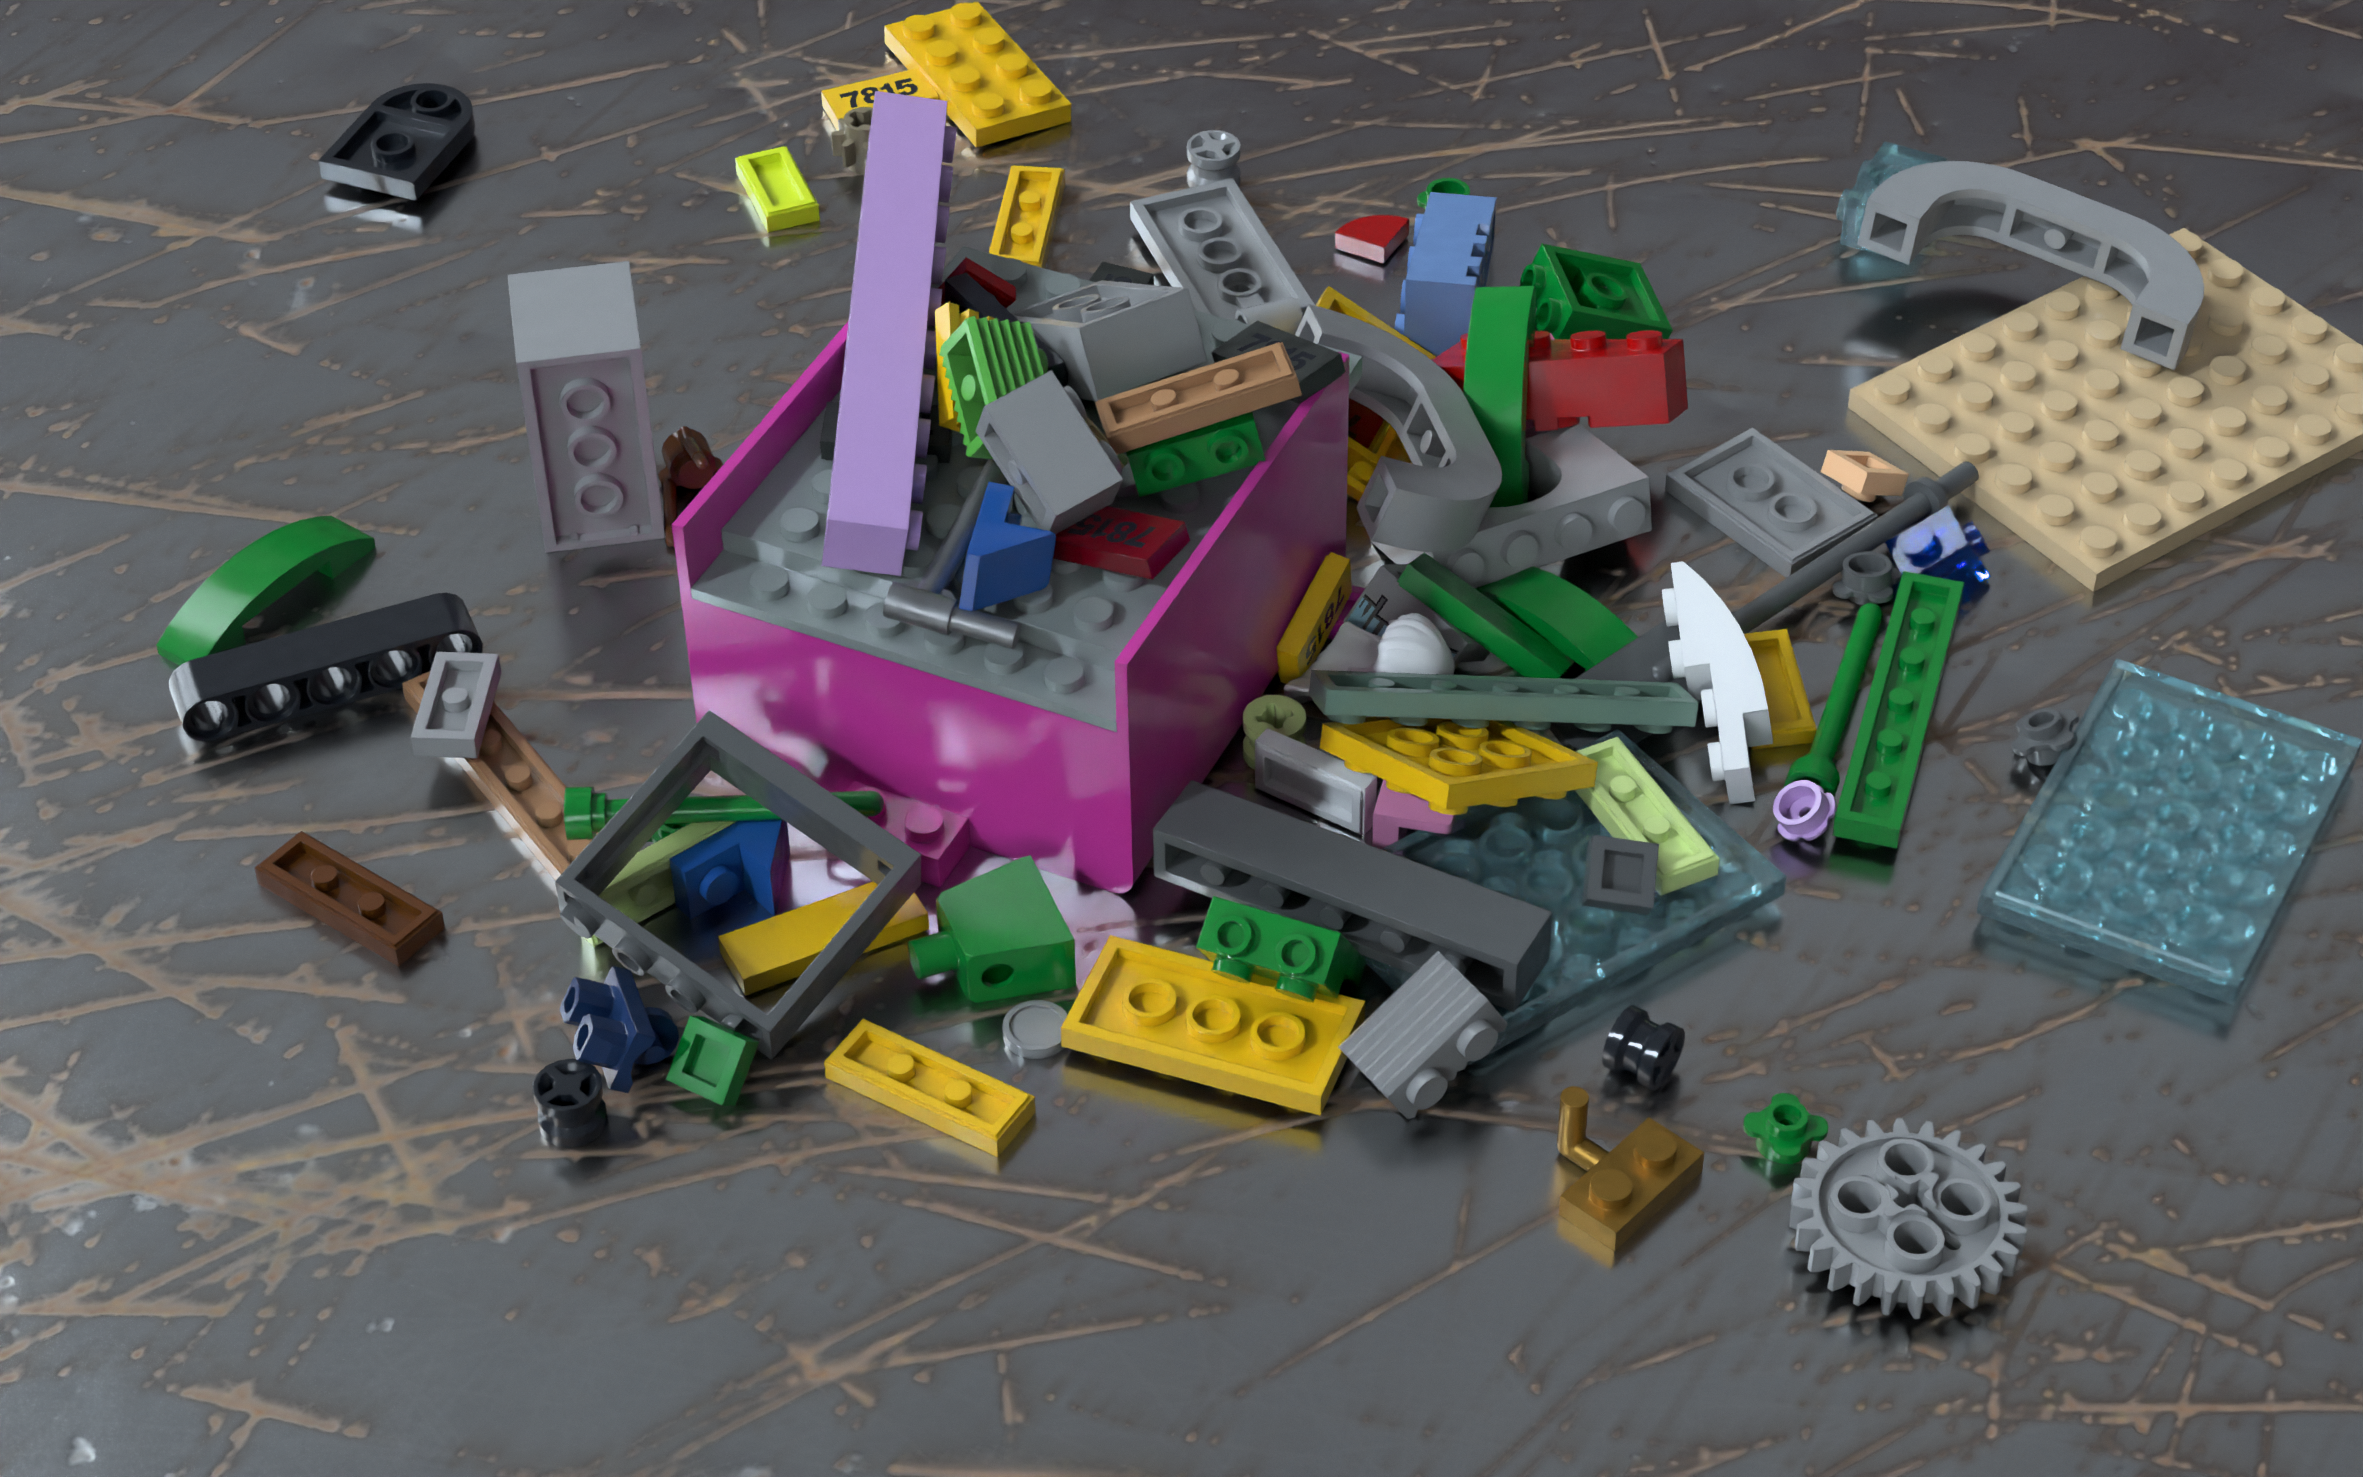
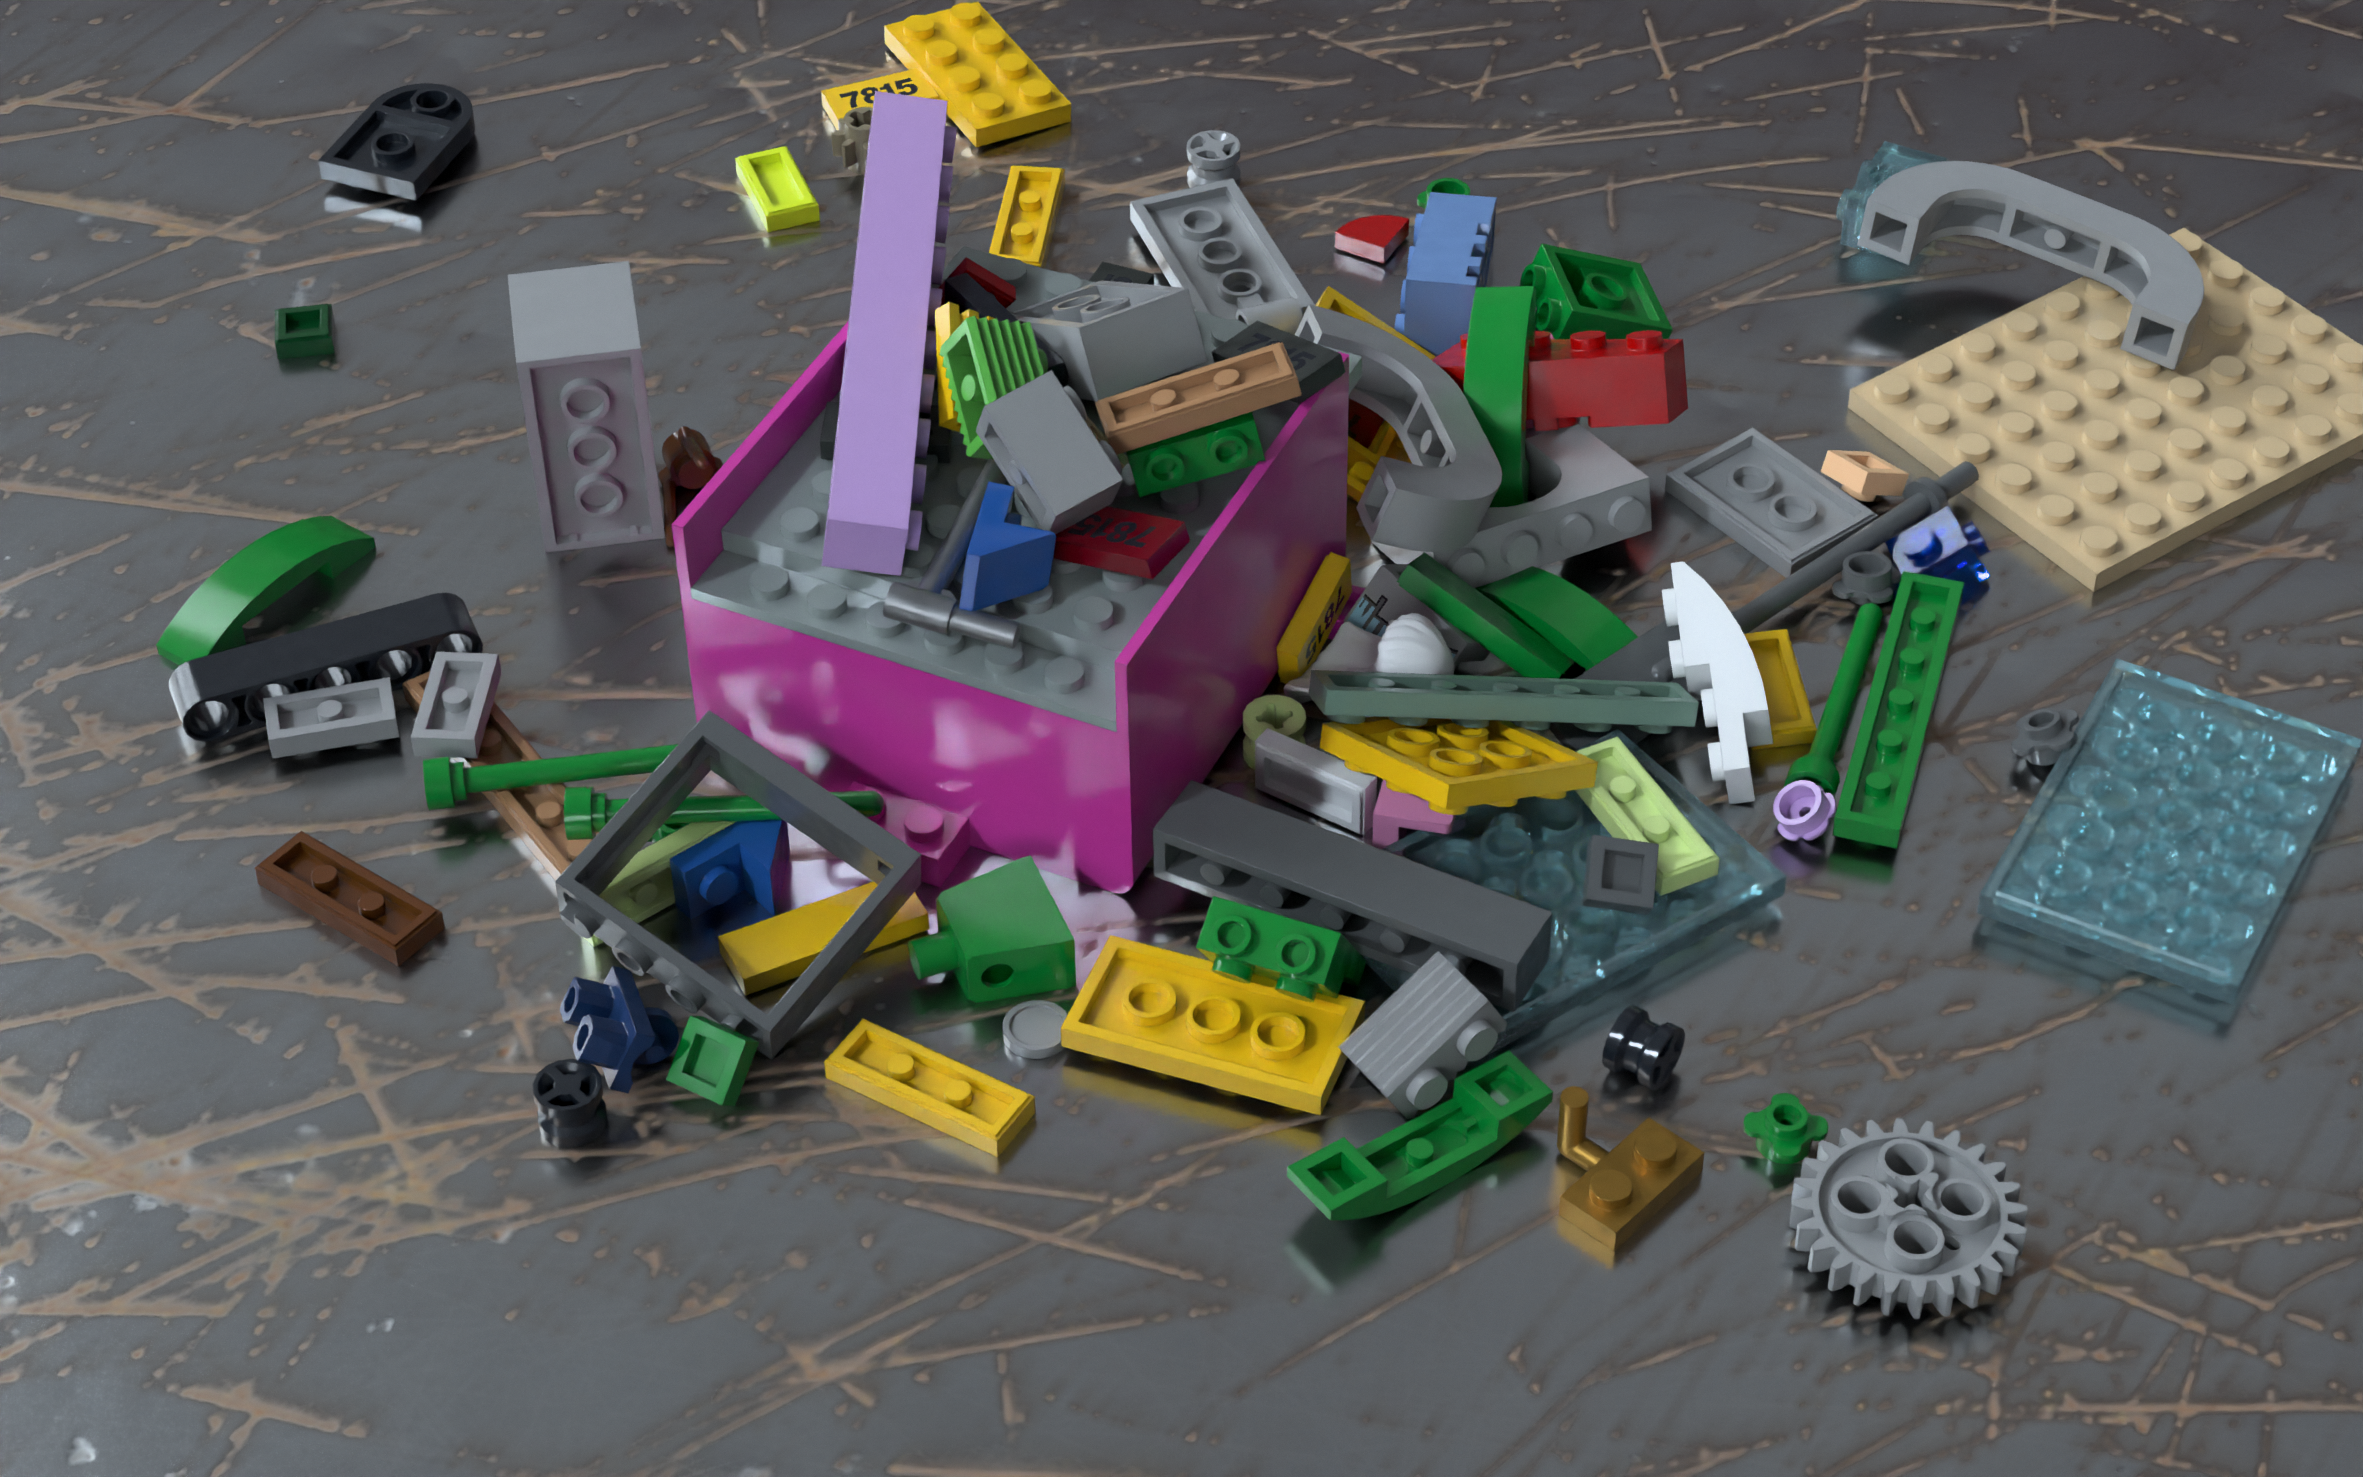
(304, 331): none -> dark green tile
(331, 717): none -> light grey plate
(452, 782): none -> green piece
(1428, 1151): none -> green slope

